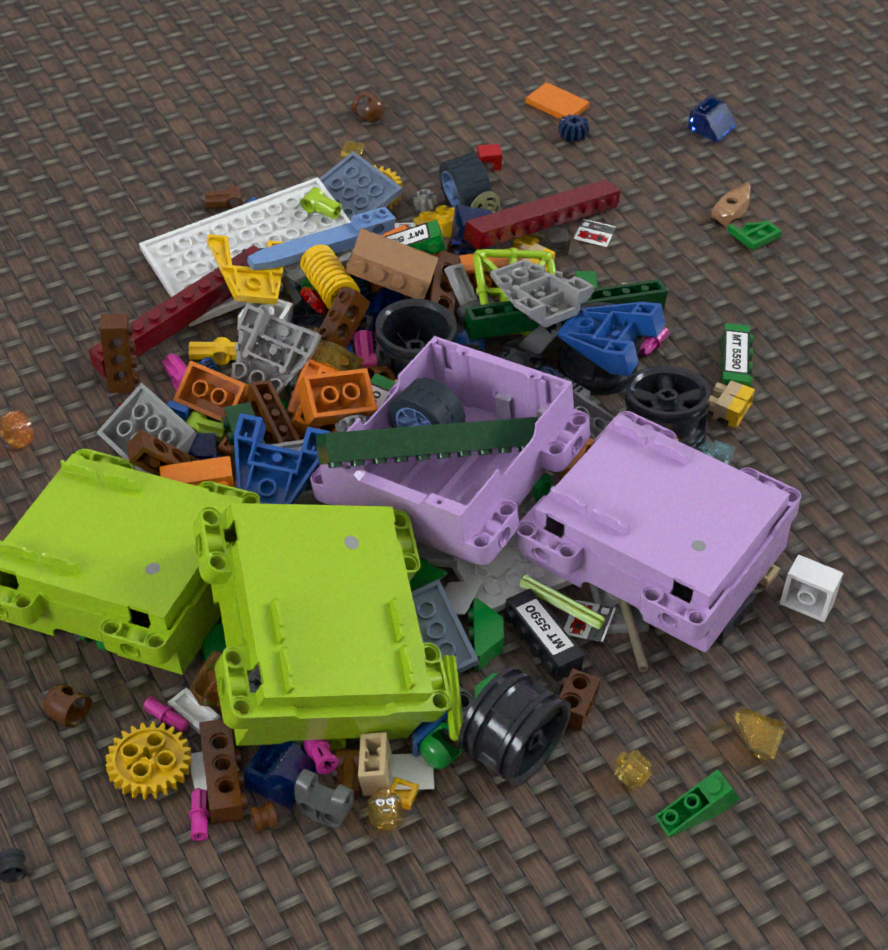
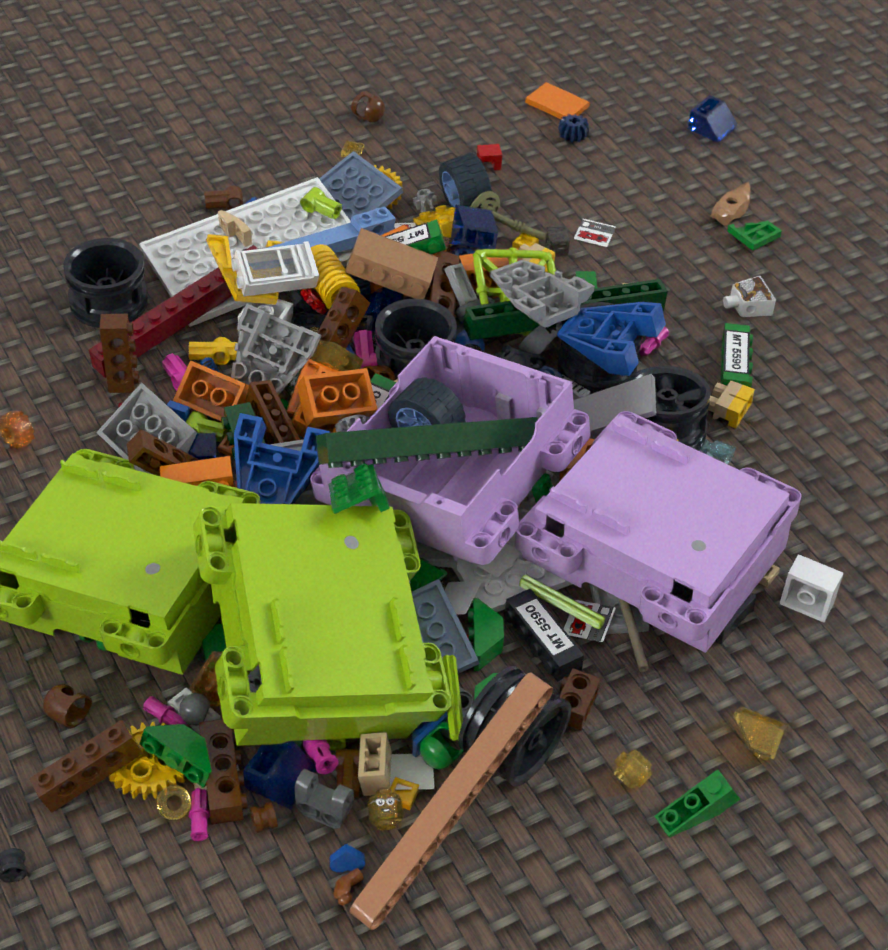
(86, 766): none -> reddish brown brick
(94, 279): none -> black wheel
(169, 791): none -> clear yellow piece
(180, 750): none -> green slope
(194, 708): none -> dark grey piece
(234, 226): none -> tan slope
(275, 269): none -> white door
(344, 885): none -> dark orange arm
(347, 859): none -> blue tile
(357, 487): none -> green bracket
(451, 801): none -> nougat beam
(541, 214): dark red brick -> none
(633, 396): none -> light grey tile
(751, 298): none -> white torso

